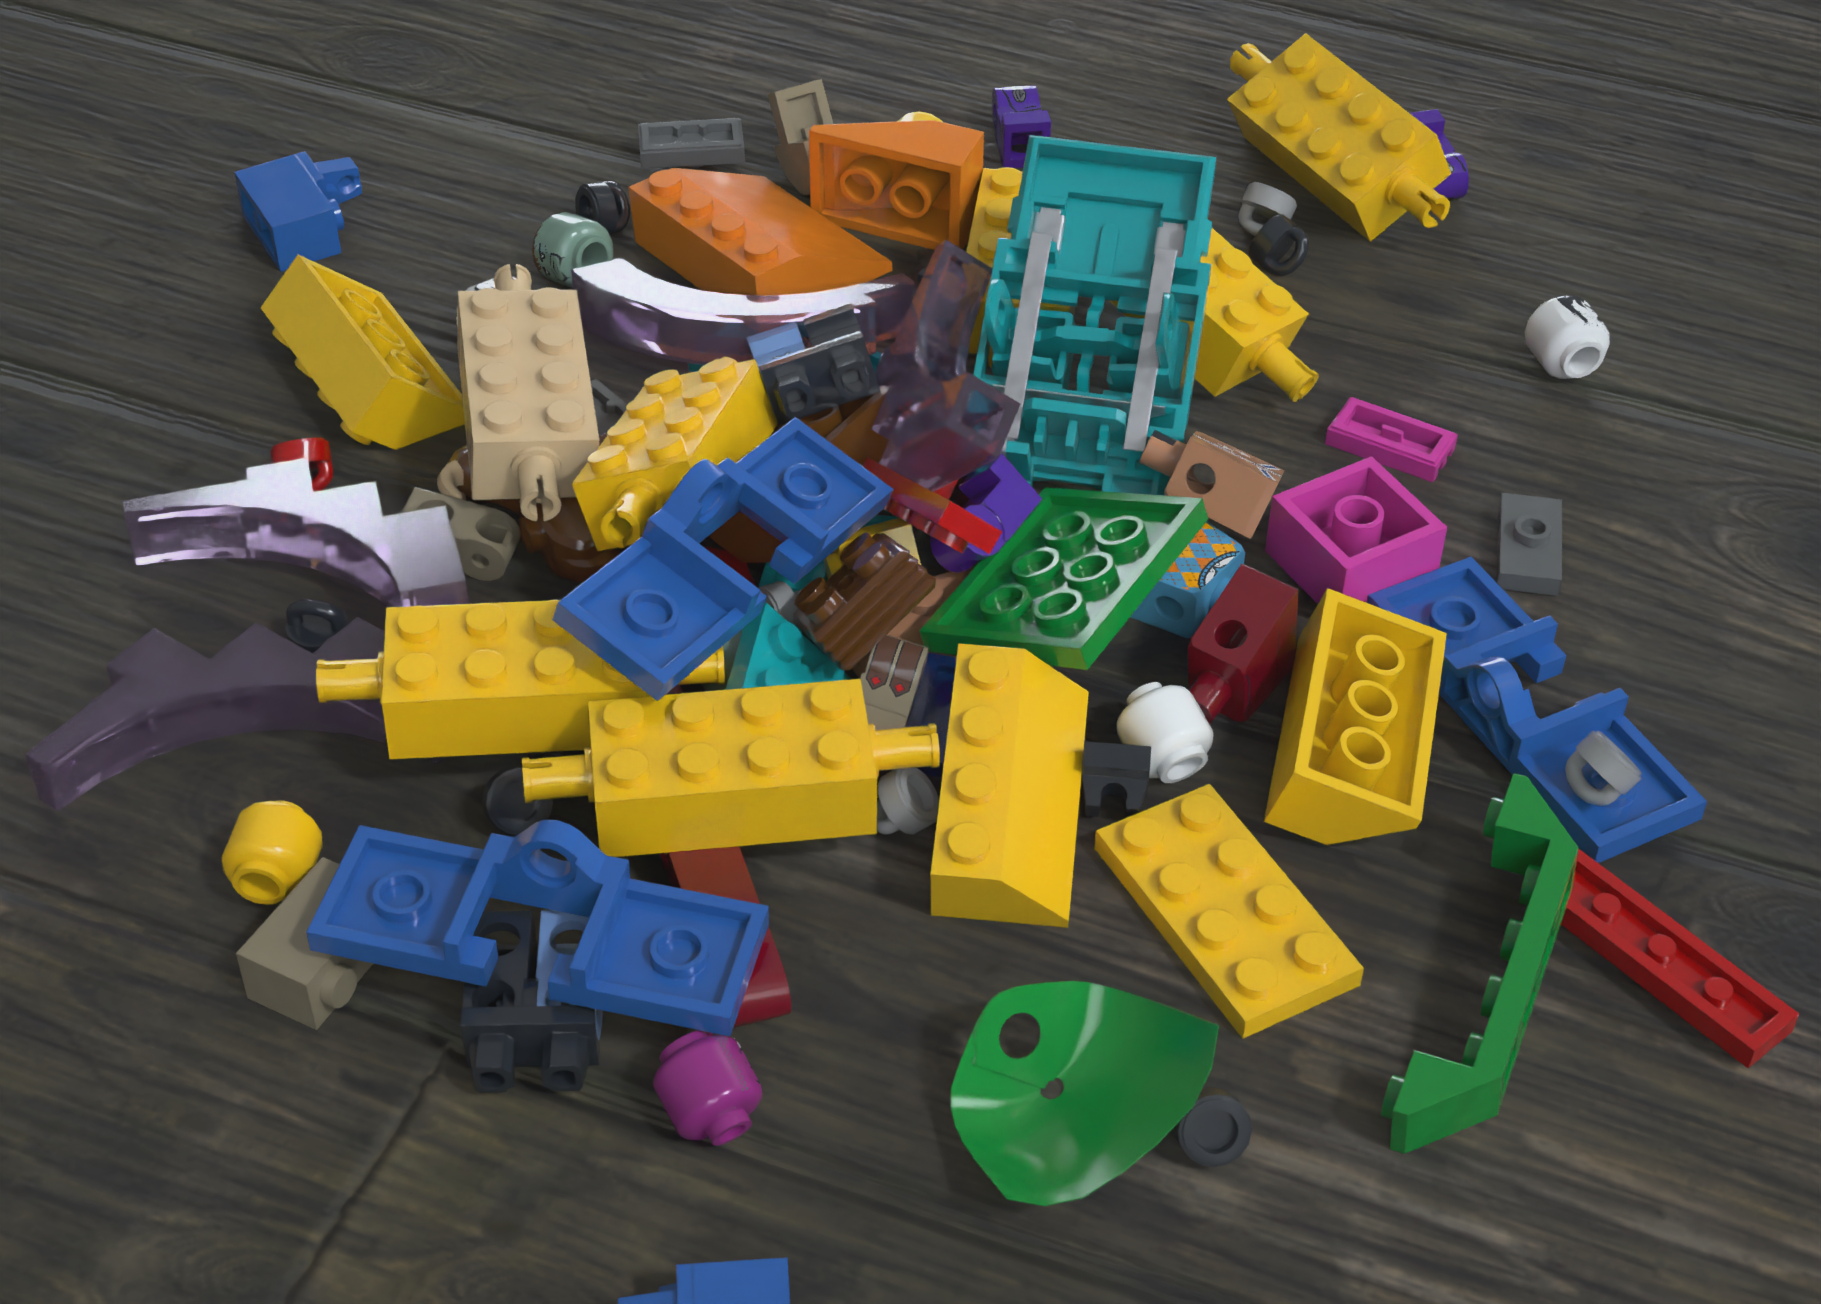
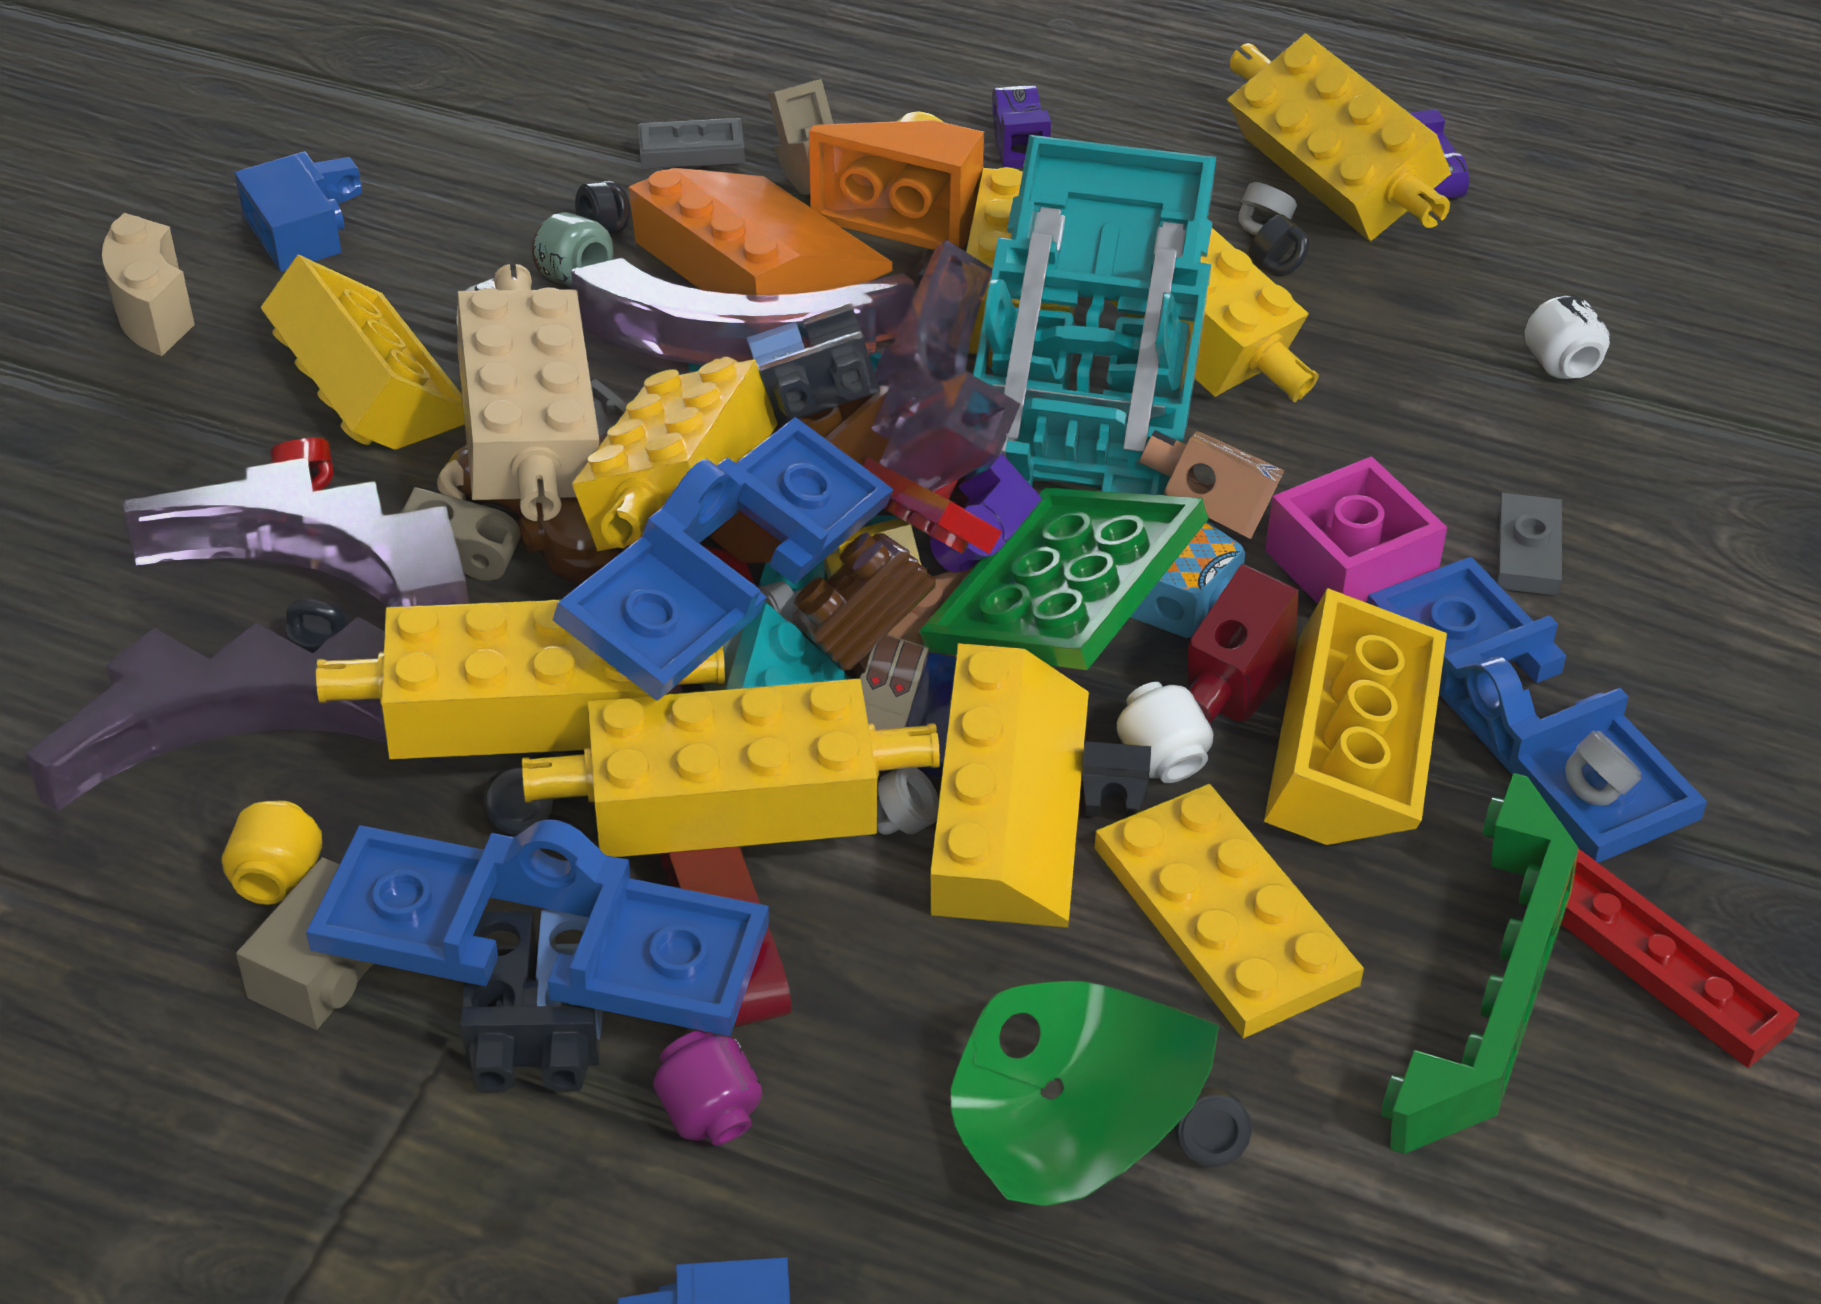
(146, 283): none -> tan brick
(1391, 439): dark pink tile -> none

